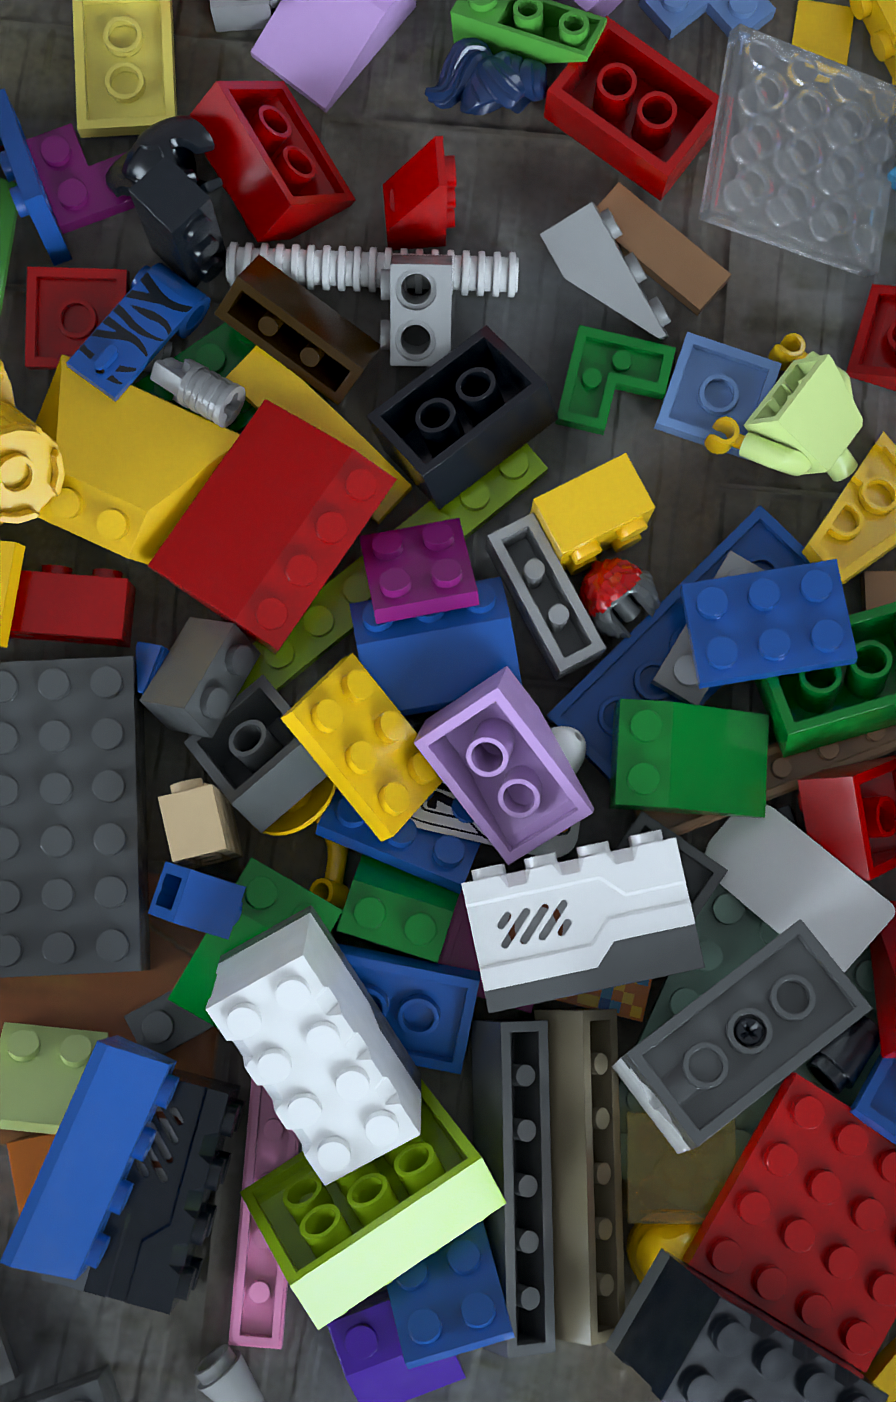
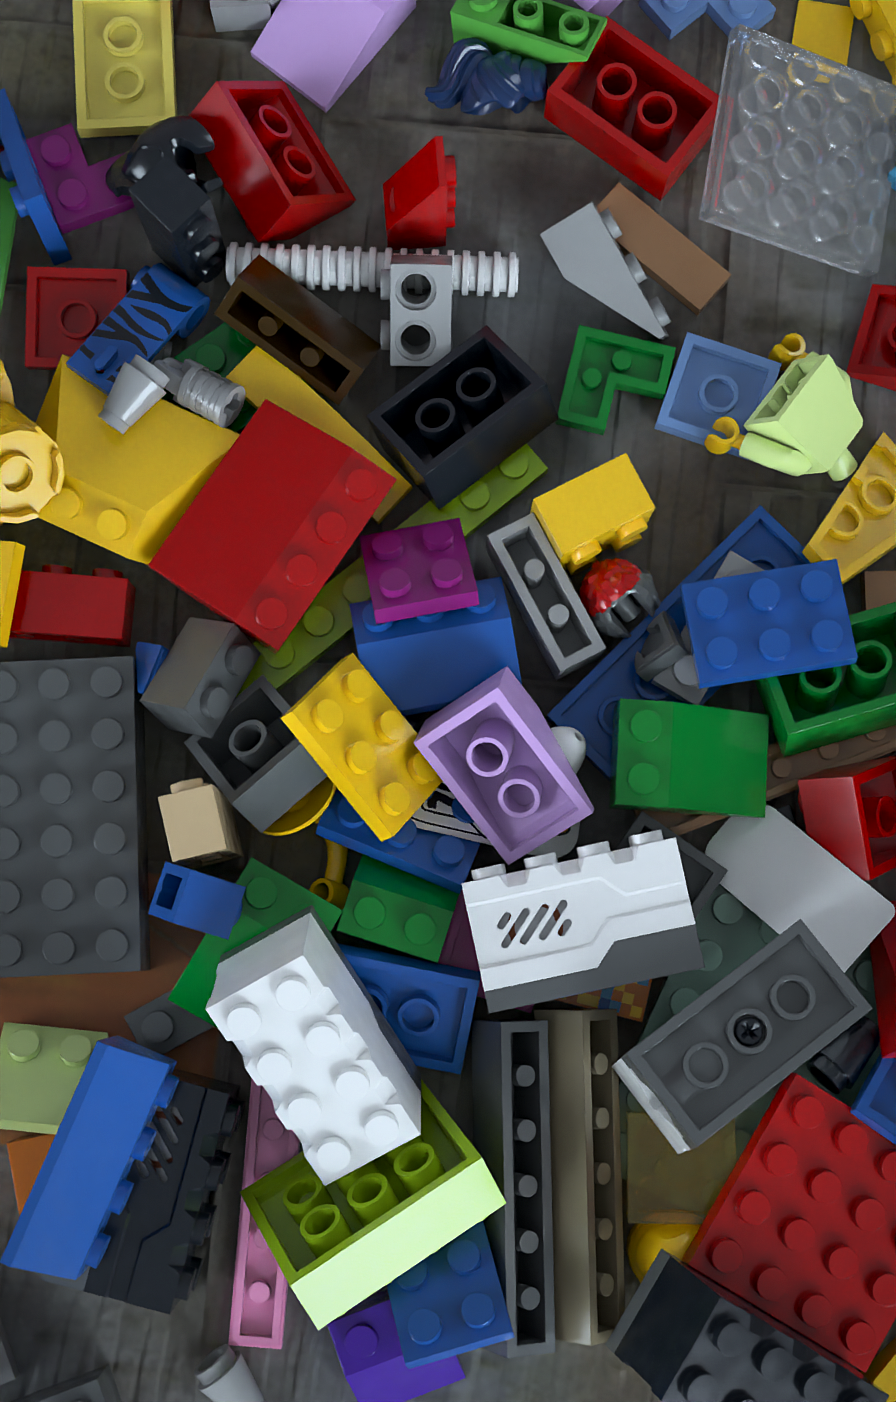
(133, 393): none -> light grey cone
(660, 648): none -> dark grey tile

